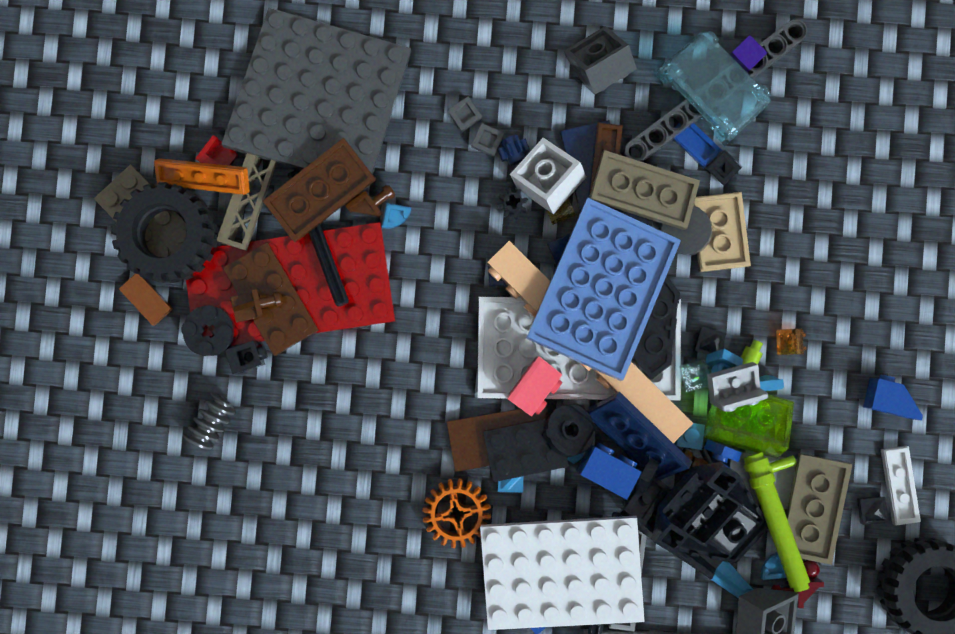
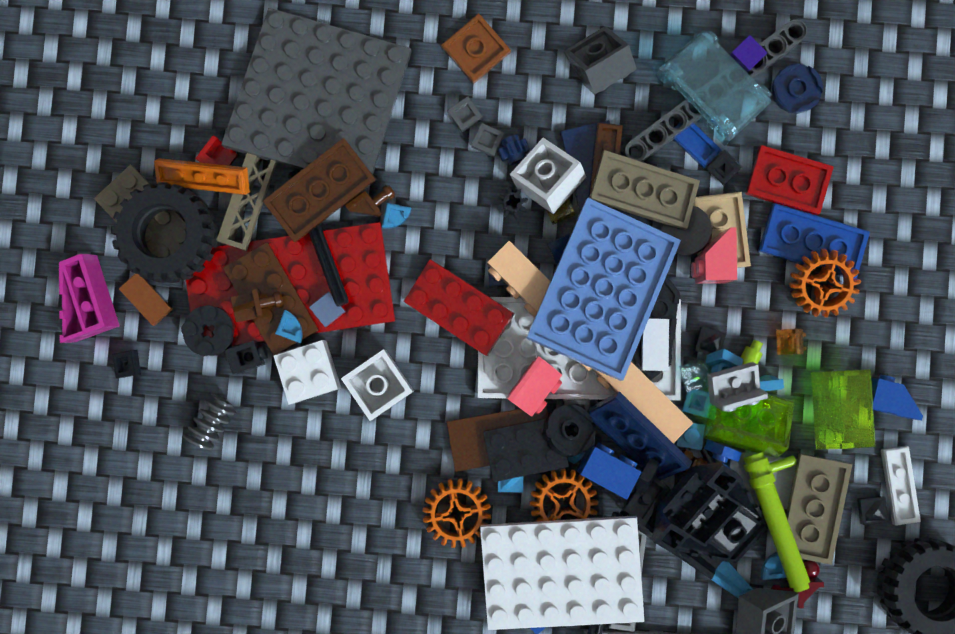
(85, 299): none -> dark pink wedge
(126, 364): none -> black tile
(290, 327): none -> dark azure tile
(307, 372): none -> white brick
(326, 309): none -> sand blue tile
(377, 384): none -> white brick
(459, 307): none -> red plate
(476, 48): none -> dark orange tile
(570, 492): none -> orange gear
(655, 345): none -> white tile
(697, 403): none -> dark azure tile
(718, 260): none -> coral slope
(789, 180): none -> red plate
(796, 234): none -> blue tile
(797, 88): none -> dark blue tile
(827, 273): none -> orange gear
(843, 409): none -> clear neon green slope

